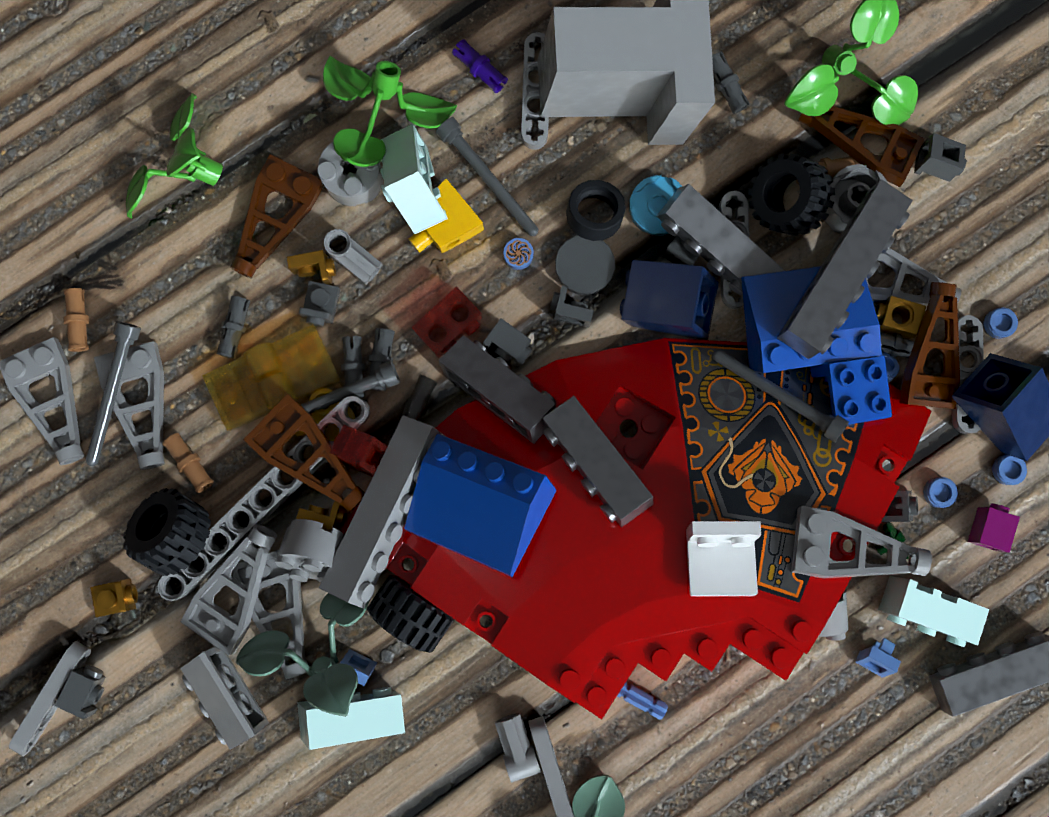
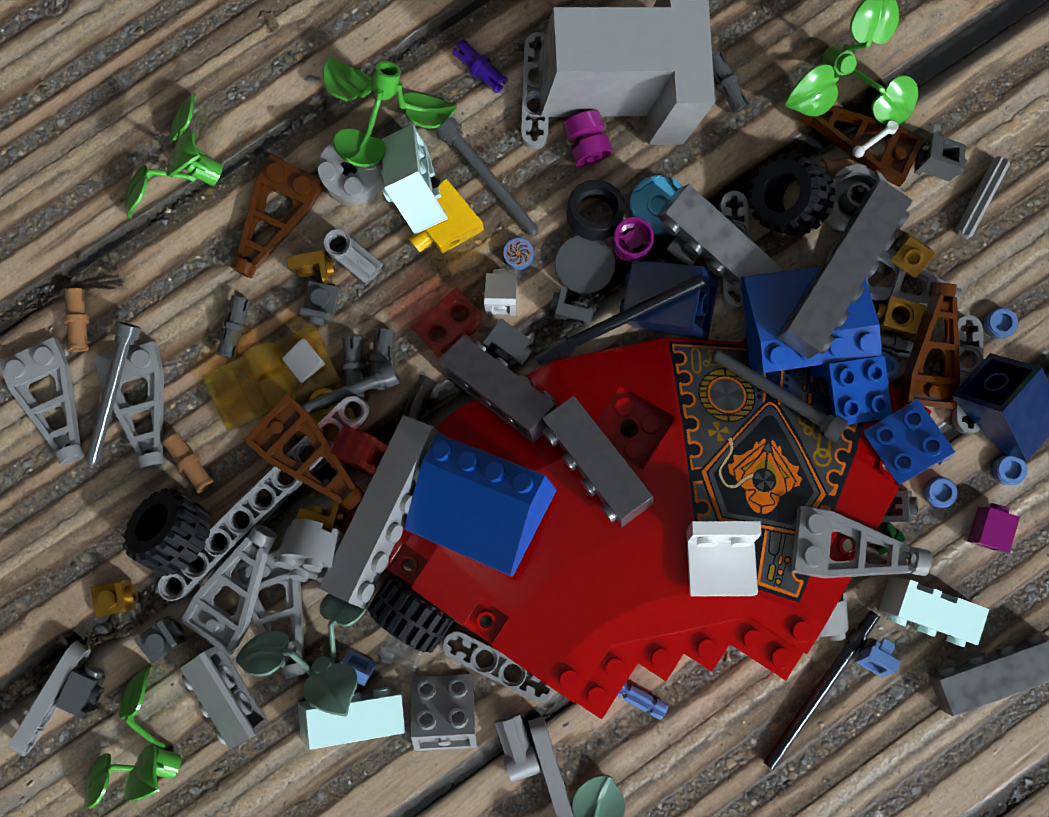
(150, 762): none -> bright green plant
(161, 638): none -> dark grey bracket
(303, 360): none -> light grey slope
(400, 653): none -> clear piece
(443, 712): none -> light grey bracket
(496, 670): none -> light grey beam
(500, 292): none -> white slope
(566, 345): none -> black bar
(586, 134): none -> magenta wheel
(632, 240): none -> magenta wheel
(856, 639): none -> black bar
(890, 128): none -> white hinge
(908, 442): none -> blue bracket
(913, 255): none -> pearl gold bracket
(982, 197): none -> light grey axle

